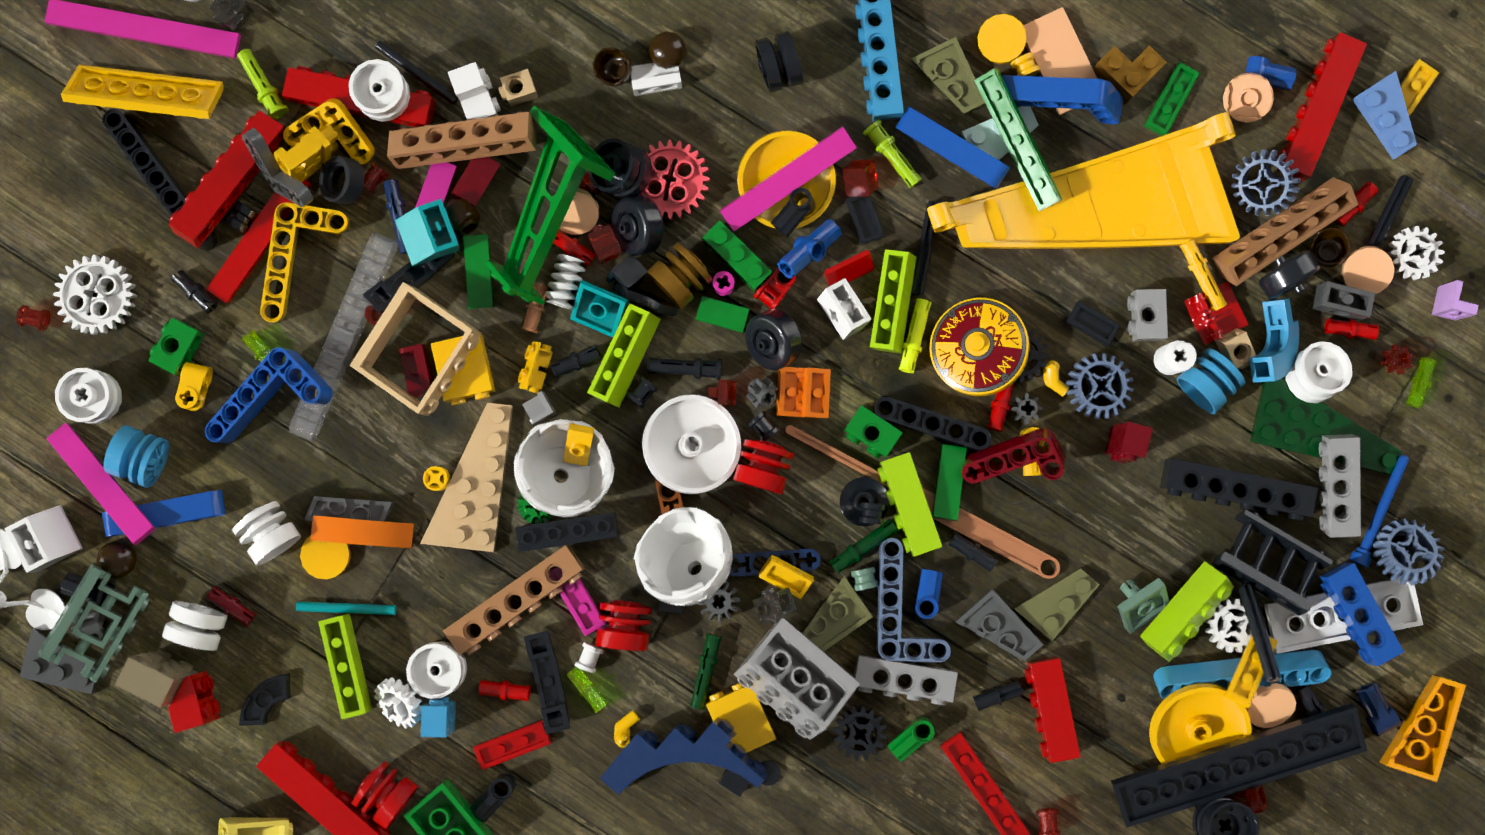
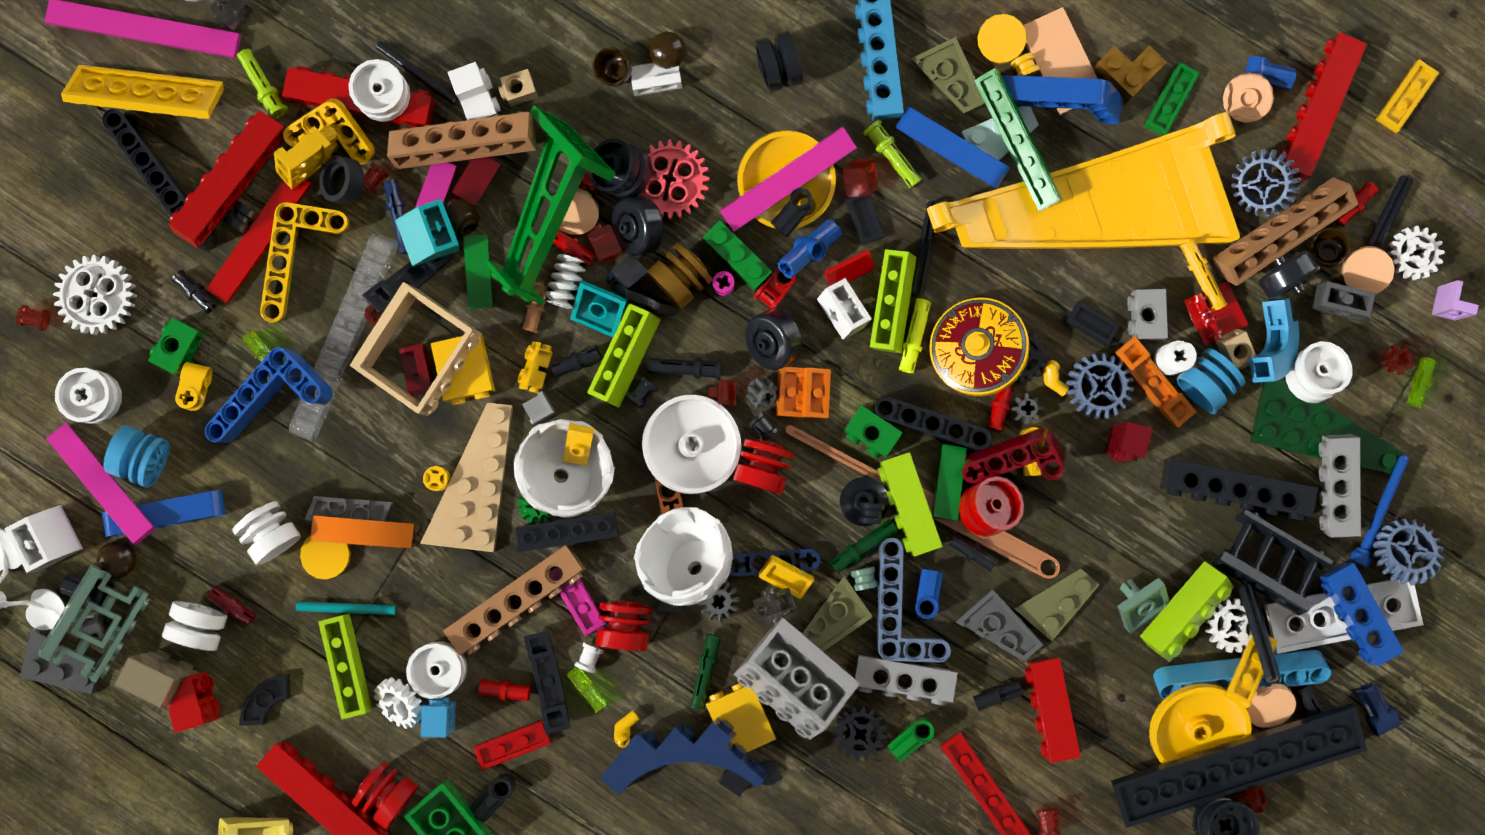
(275, 178): dark grey beam -> none
(722, 314): green tile -> none
(991, 506): none -> red wheel
(1154, 383): none -> orange slope
(1351, 328): red pin -> none
(1388, 115): medium blue wing -> none
(1427, 730): light orange wedge -> none

